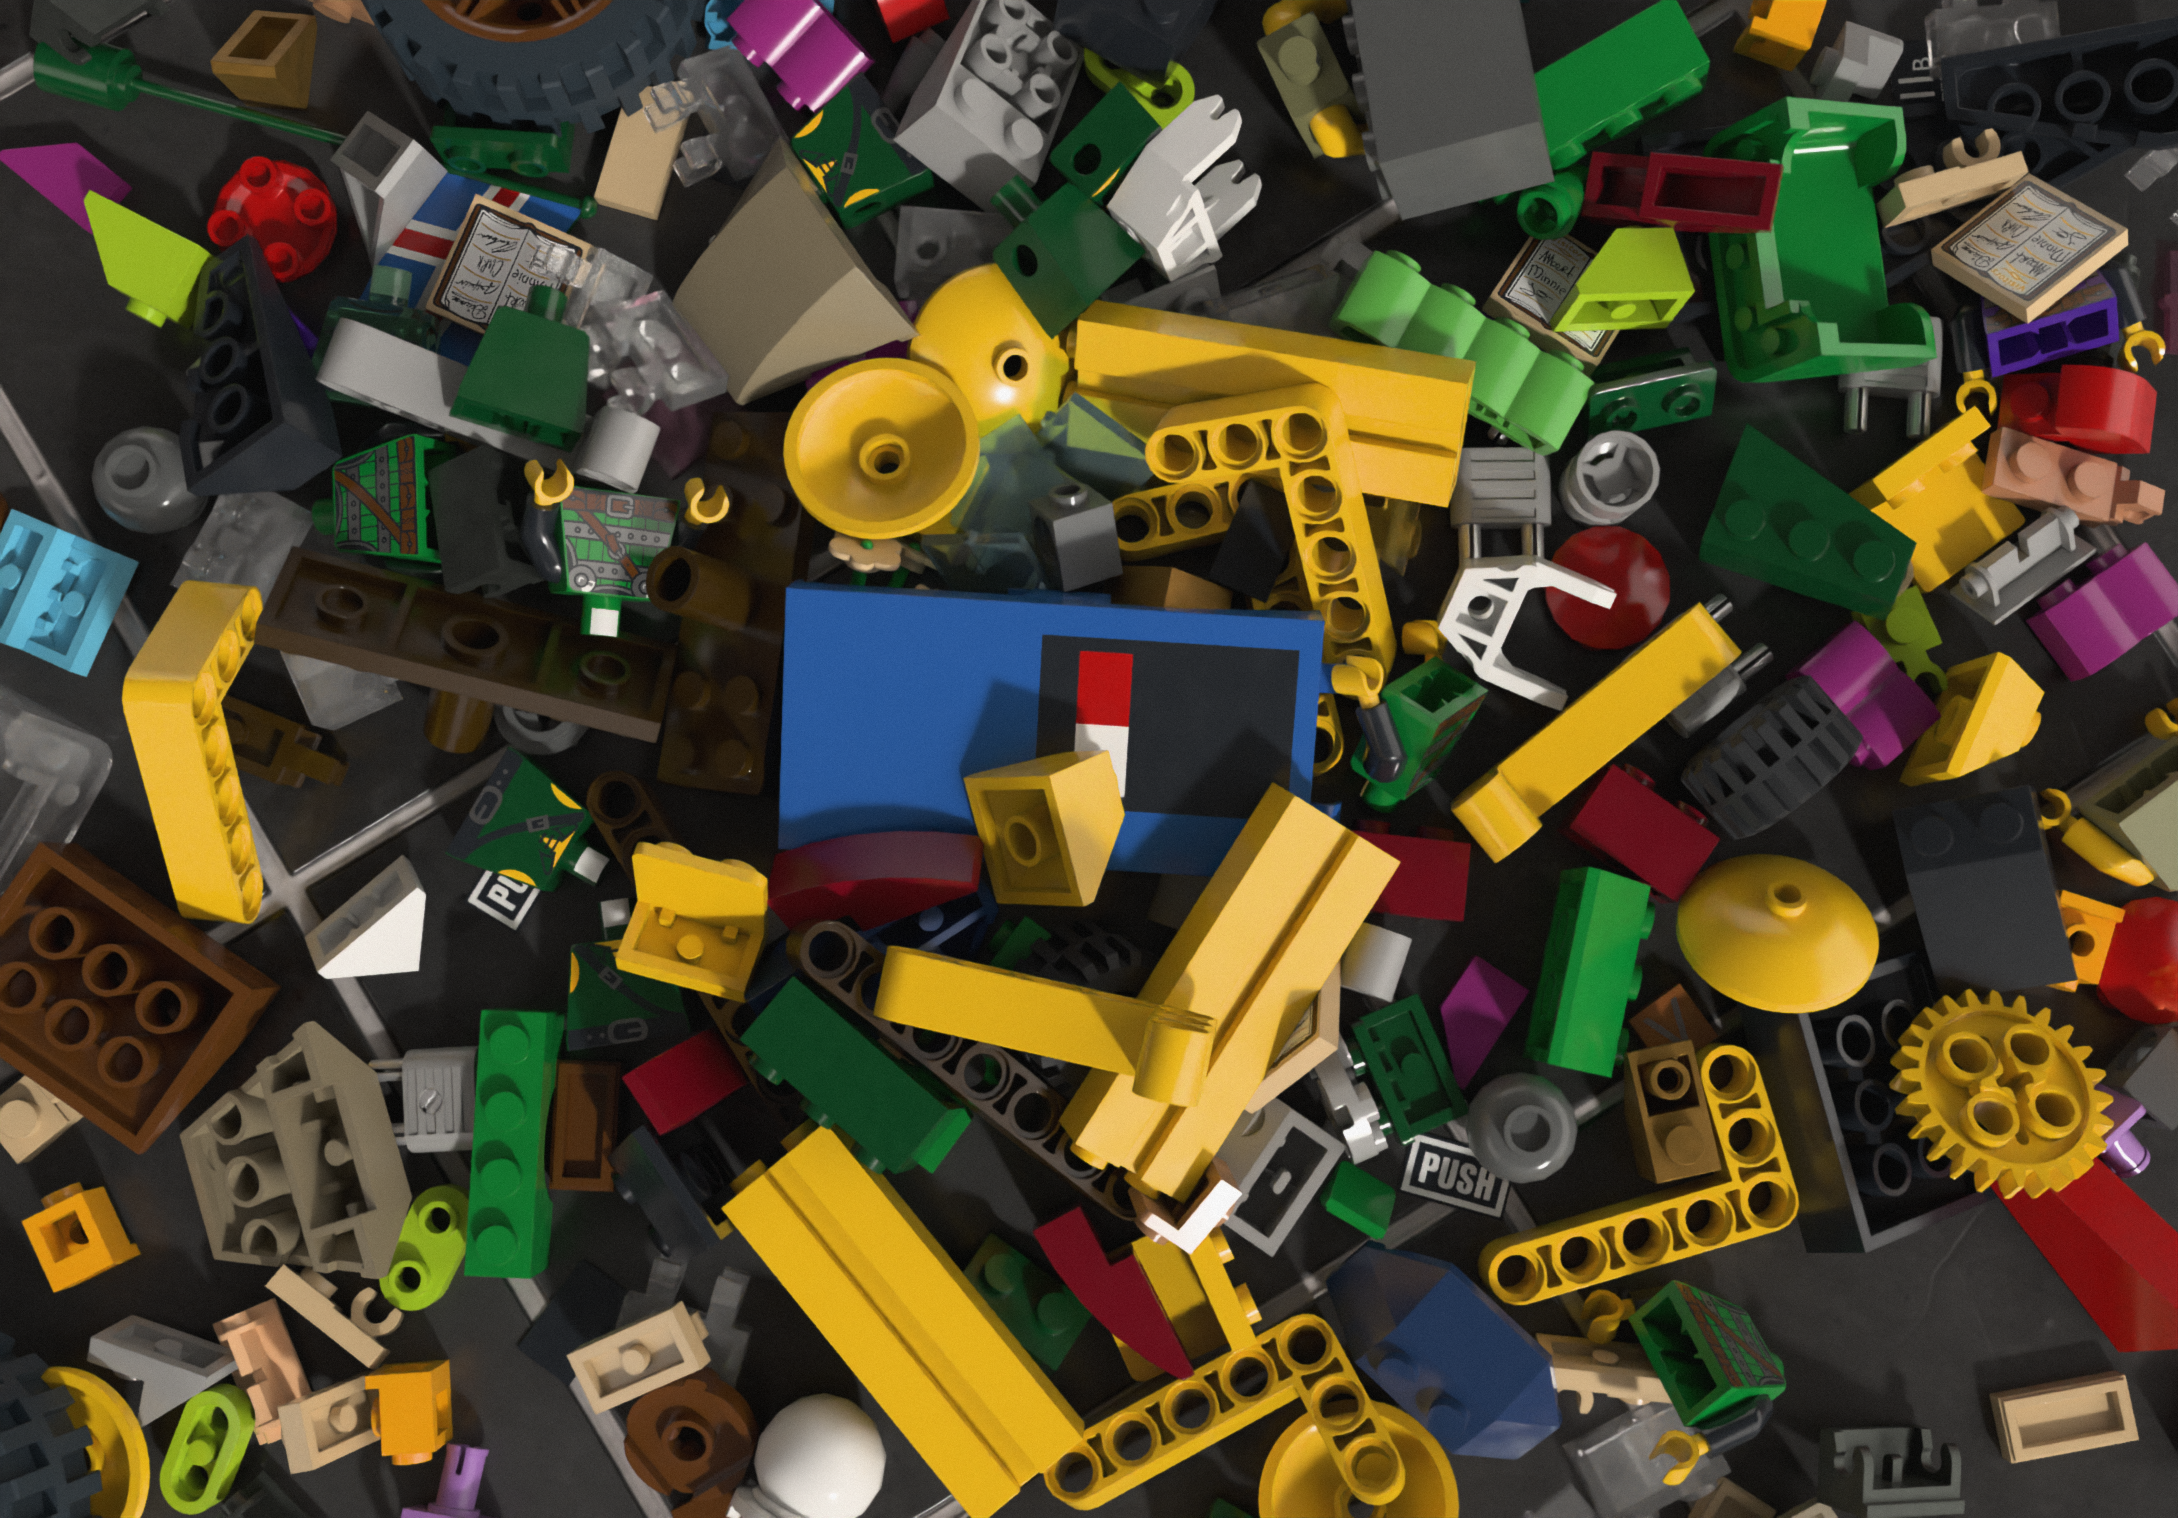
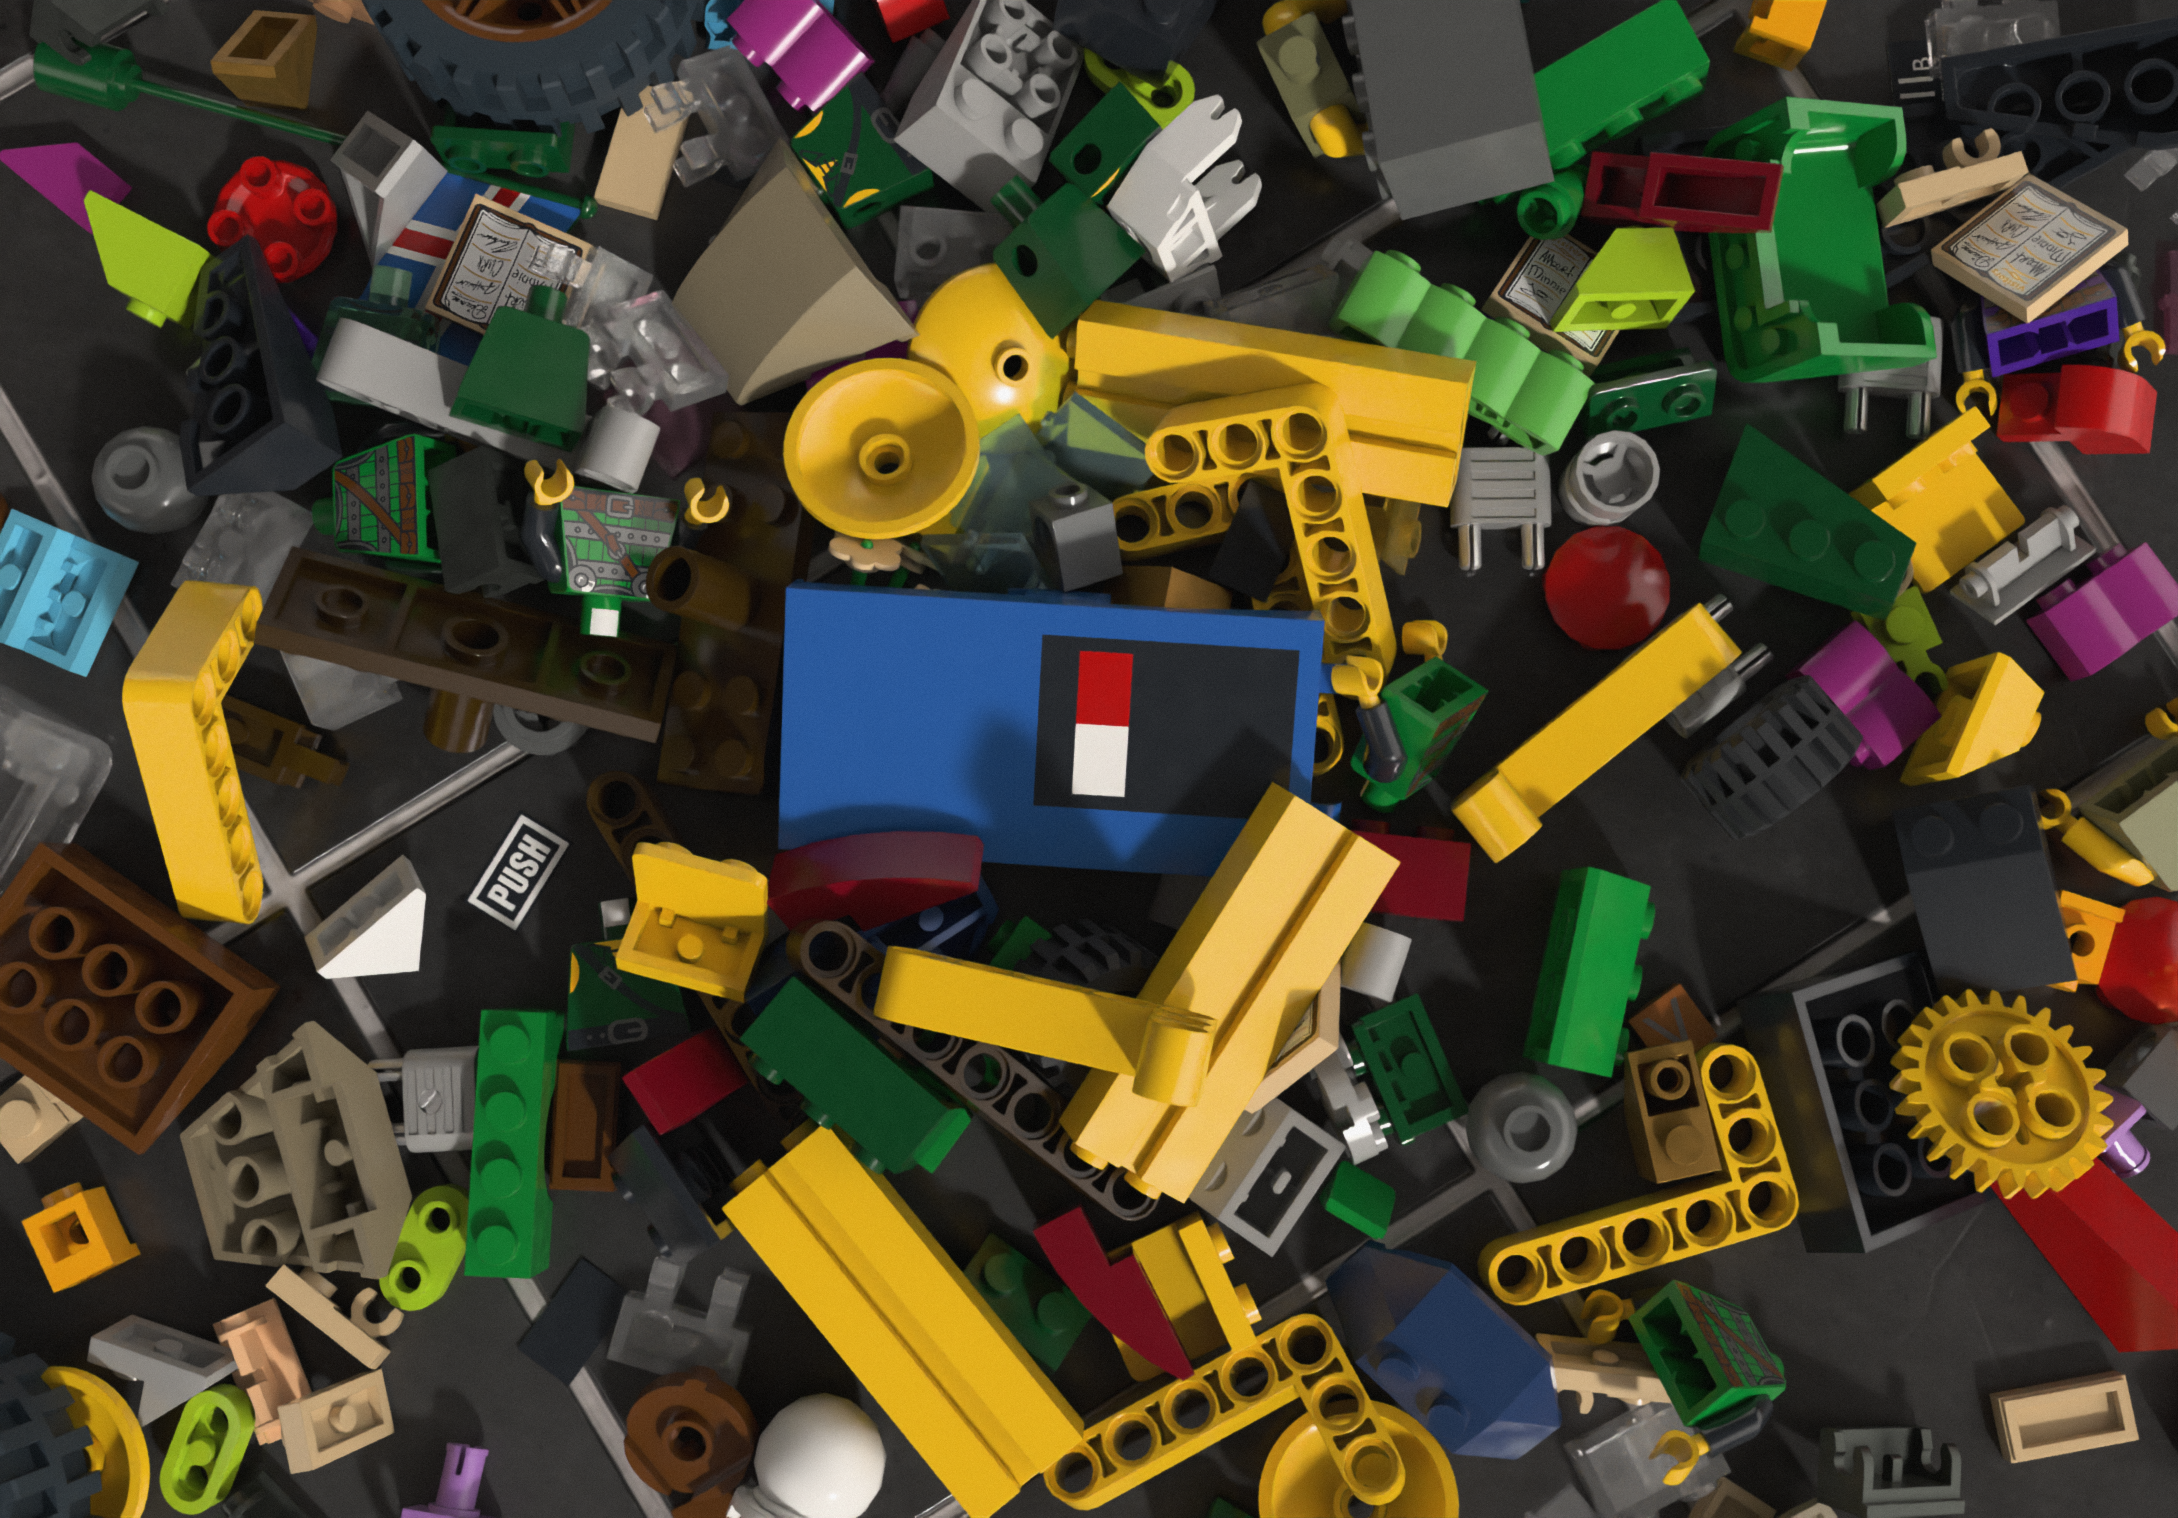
(411, 1409): light orange brick -> none
(531, 828): dark green torso -> none
(640, 1356): tan plate -> none
(1047, 826): yellow slope -> none
(1191, 1221): medium nougat bracket -> none
(1453, 1177): sticker -> none
(1476, 1015): magenta tile -> none
(1482, 632): white piece -> none
(1640, 832): dark red brick -> none
(1777, 933): yellow dish -> none
(1855, 64): light grey bracket -> none
(2052, 475): nougat hinge -> none

